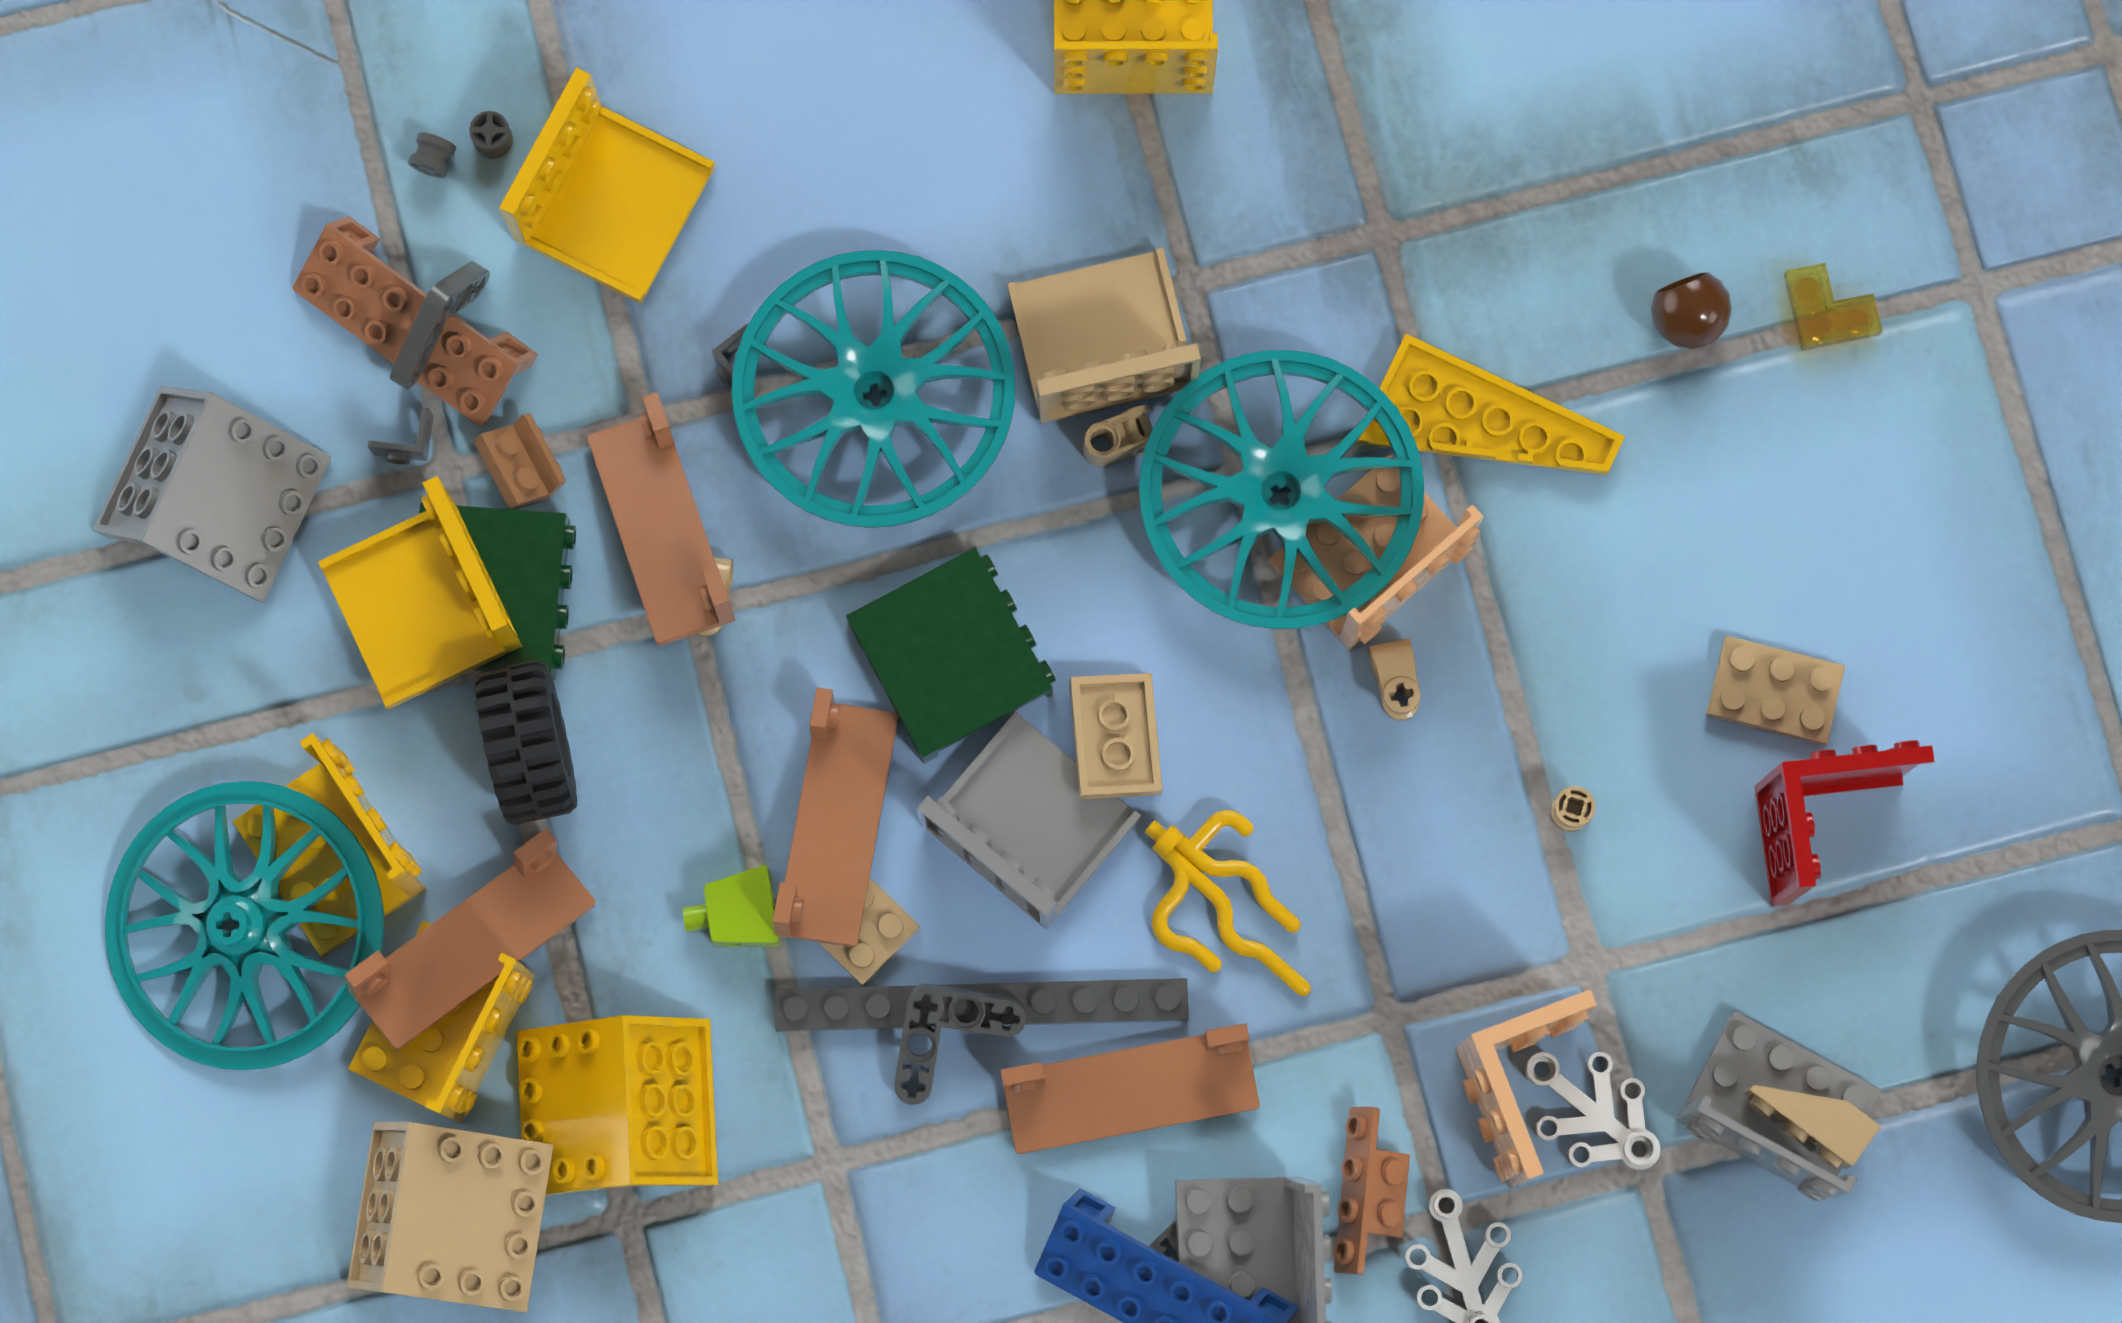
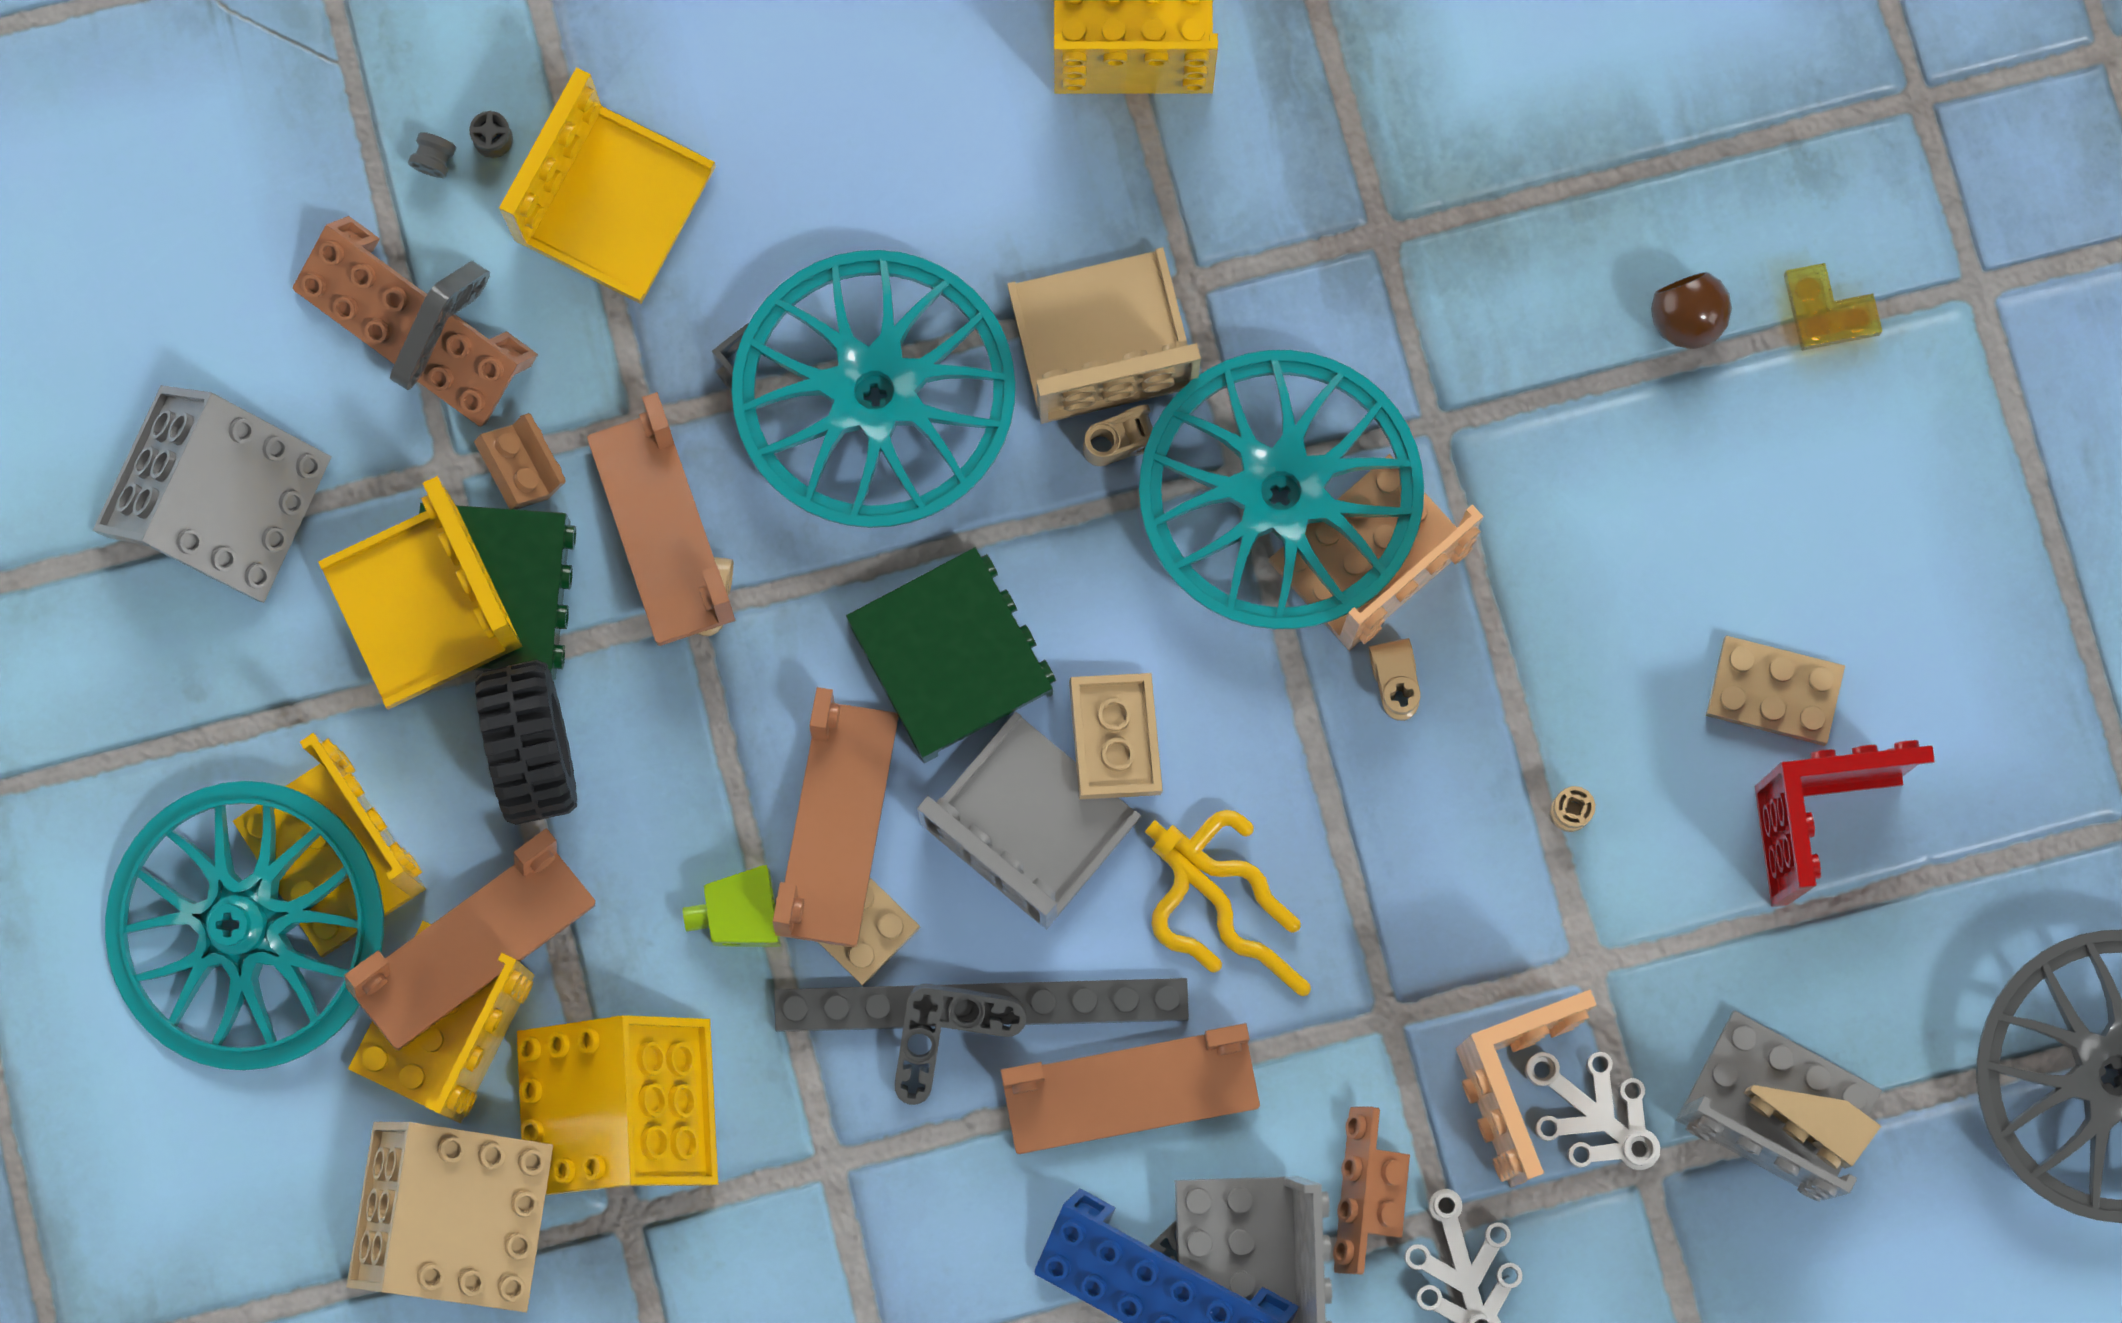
(403, 453): dark grey bracket -> none
(1481, 416): yellow wing -> none

